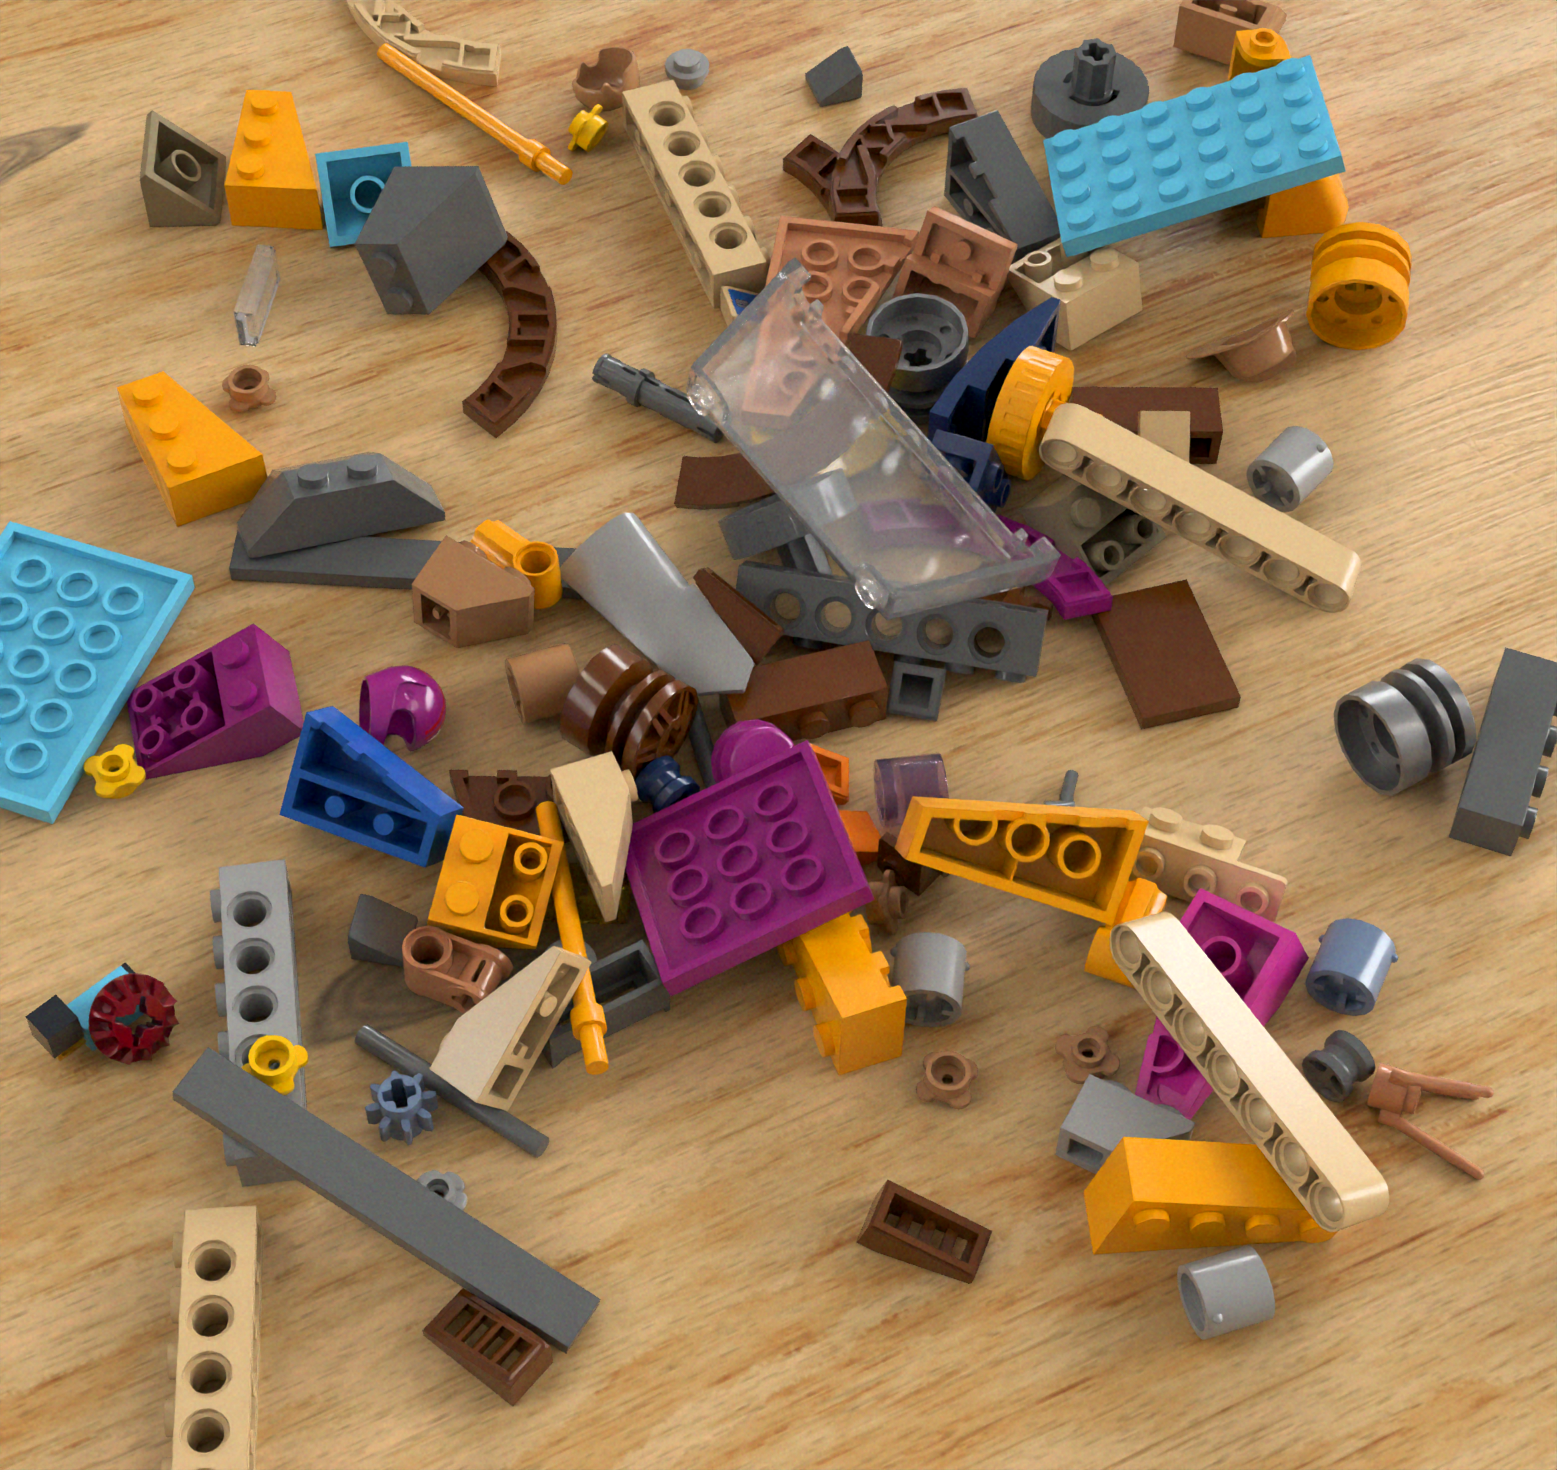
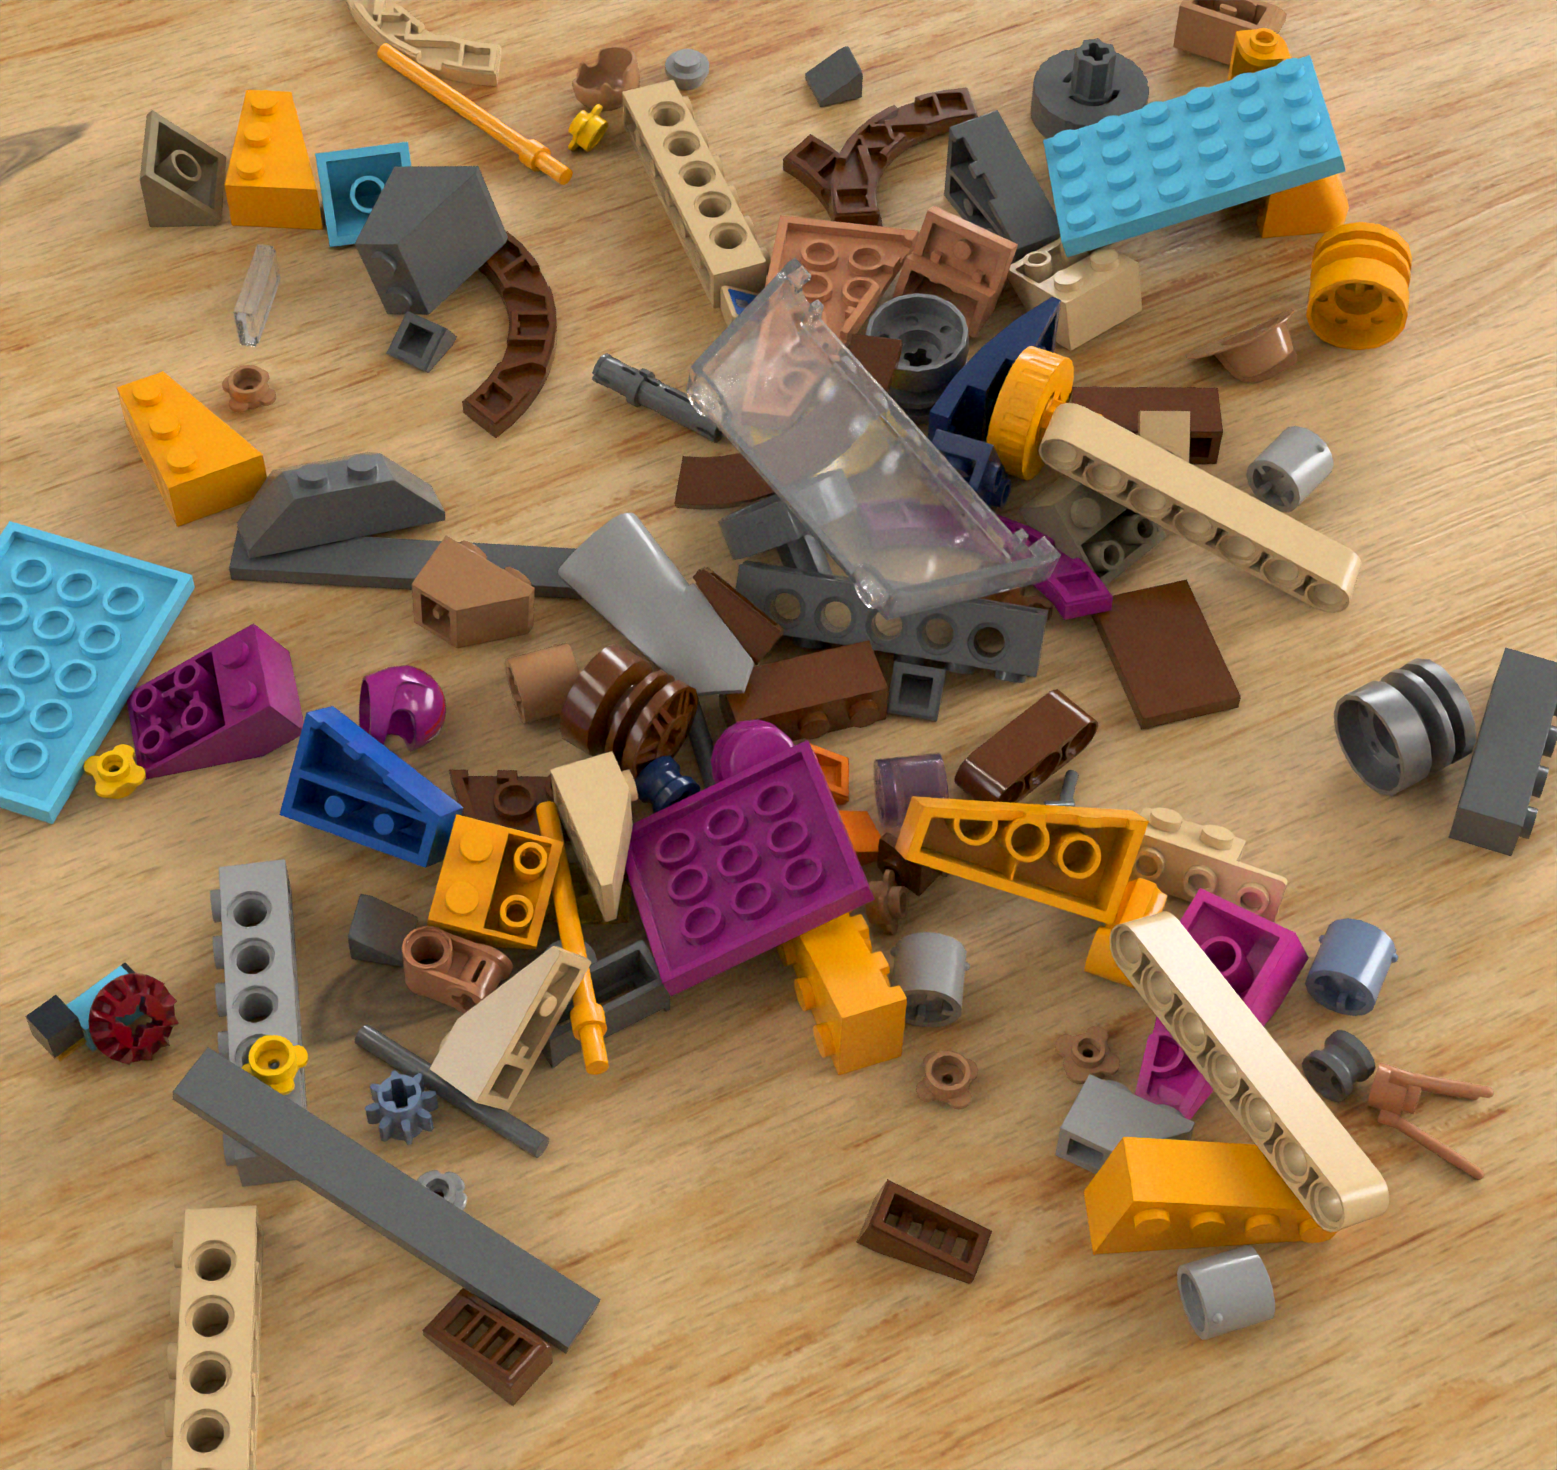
(420, 342): none -> dark grey slope
(533, 559): light orange piece -> none
(1027, 750): none -> reddish brown beam

